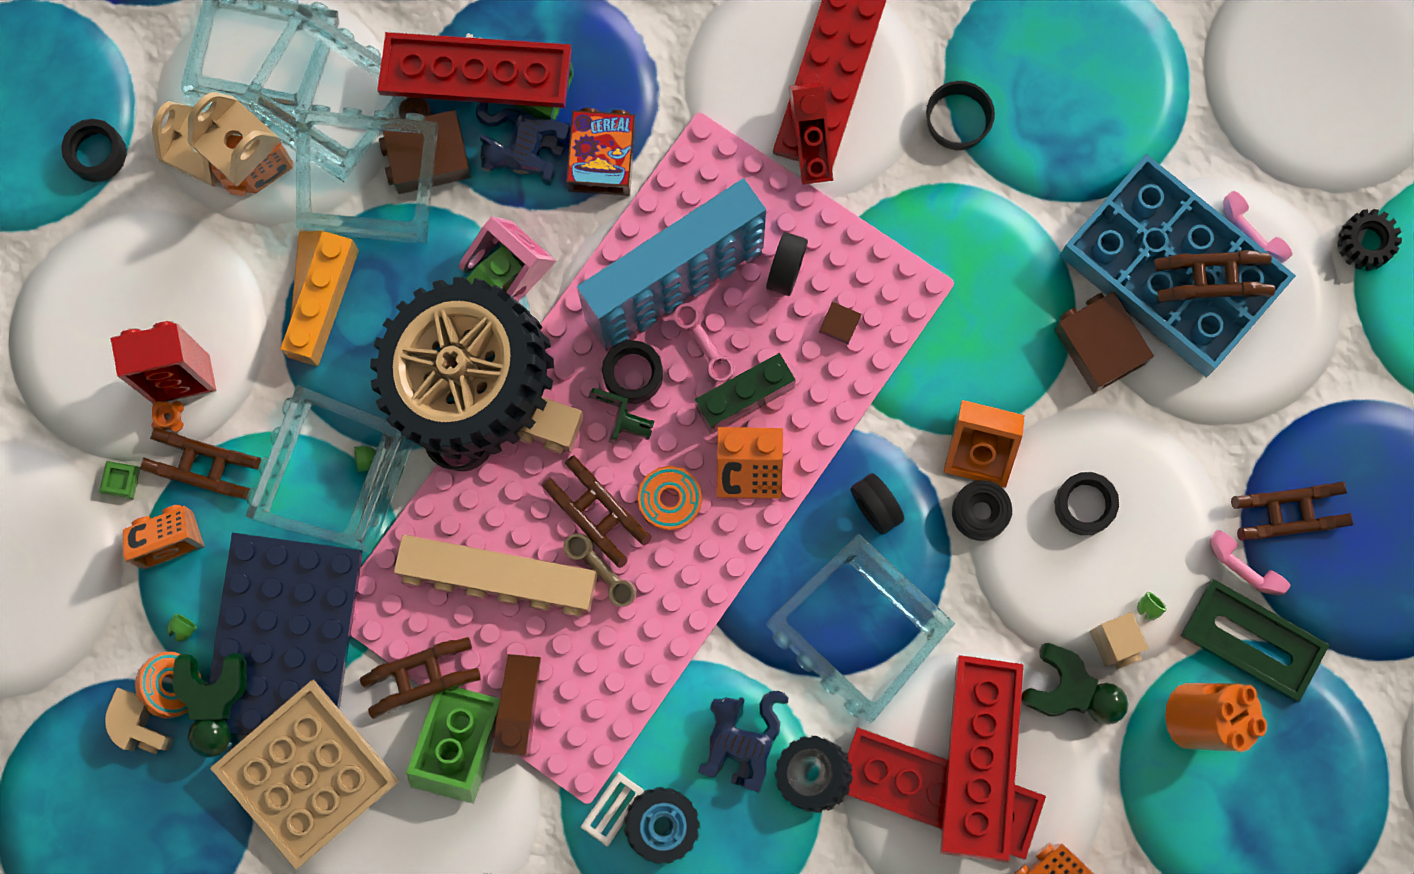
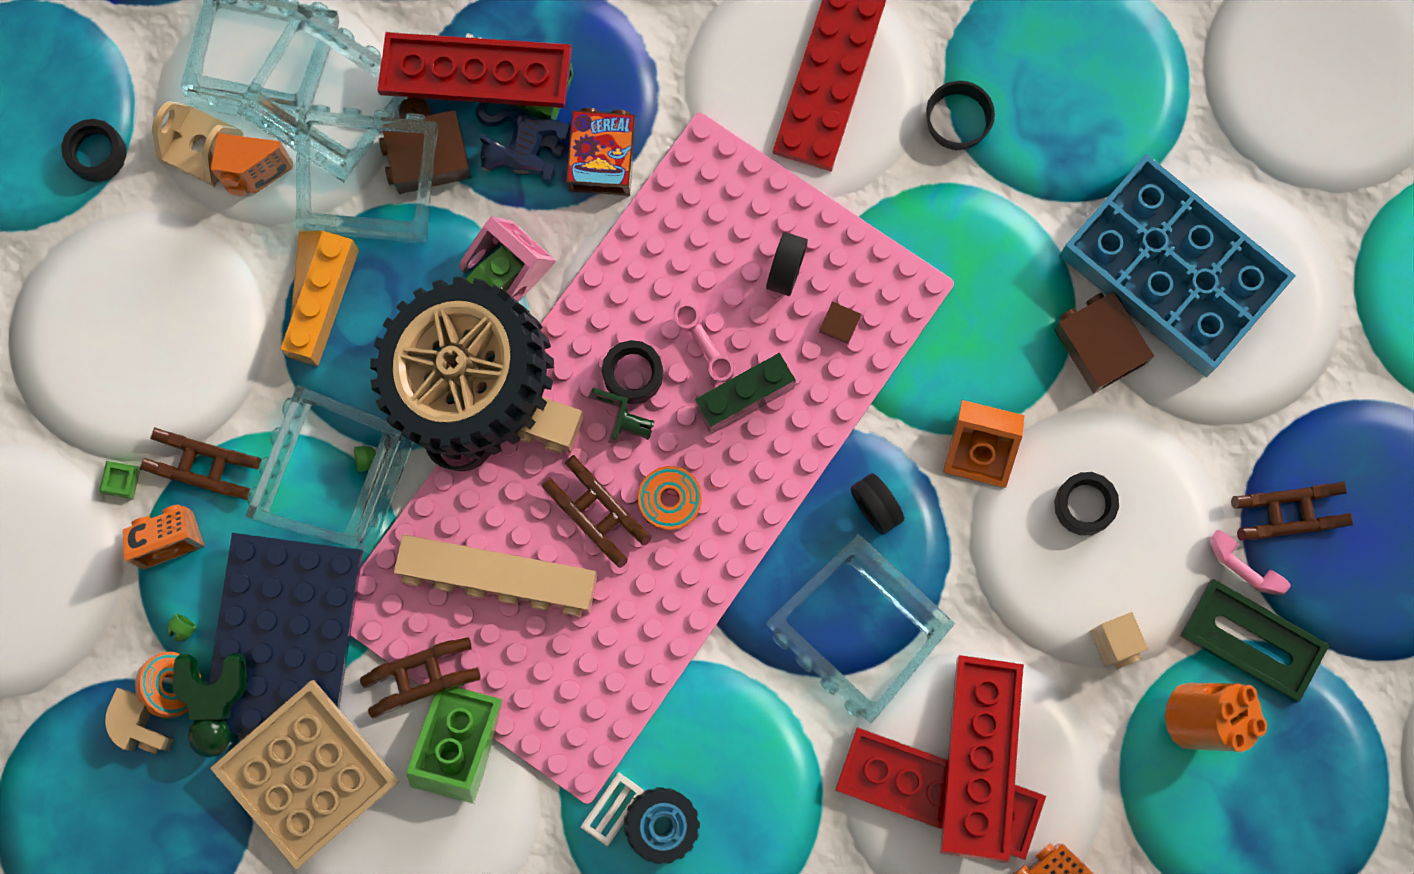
(159, 411): orange plate -> none
(162, 363): red brick -> none
(220, 121): tan hose -> none
(517, 706): reddish brown slope -> none
(580, 547): dark tan bar -> none
(674, 265): dark azure brick -> none
(743, 746): dark blue animal -> none
(749, 462): orange slope -> none
(794, 771): black wheel -> none
(811, 132): red slope -> none
(990, 494): black tyre -> none
(1076, 690): dark green piece -> none
(1151, 605): bright green hinge -> none
(1200, 289): reddish brown piece -> none
(1234, 208): bright pink bar -> none
(1380, 225): black tyre -> none

